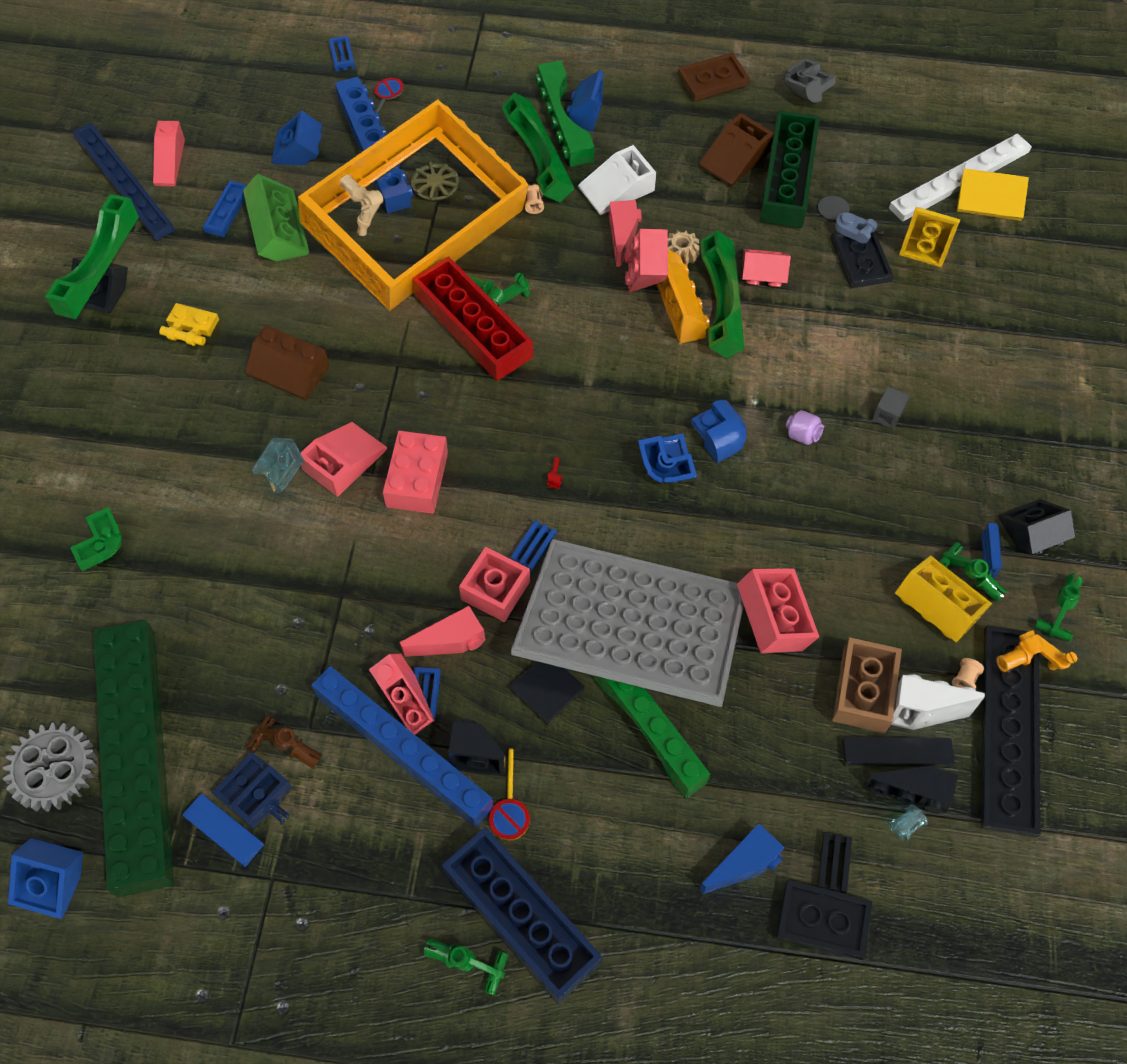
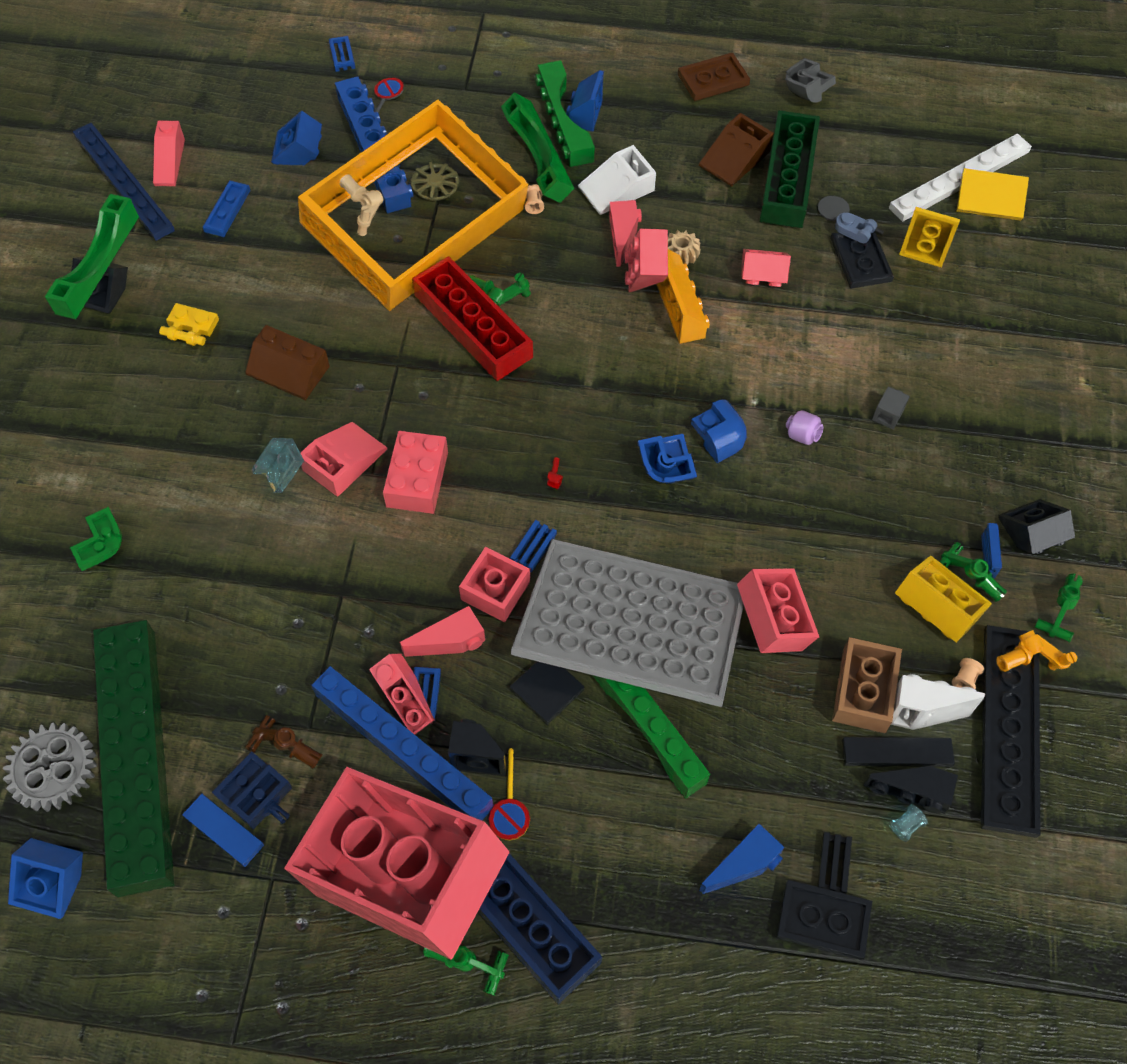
(275, 219): bright green slope -> none
(399, 861): none -> coral brick
(726, 331): green arch -> none

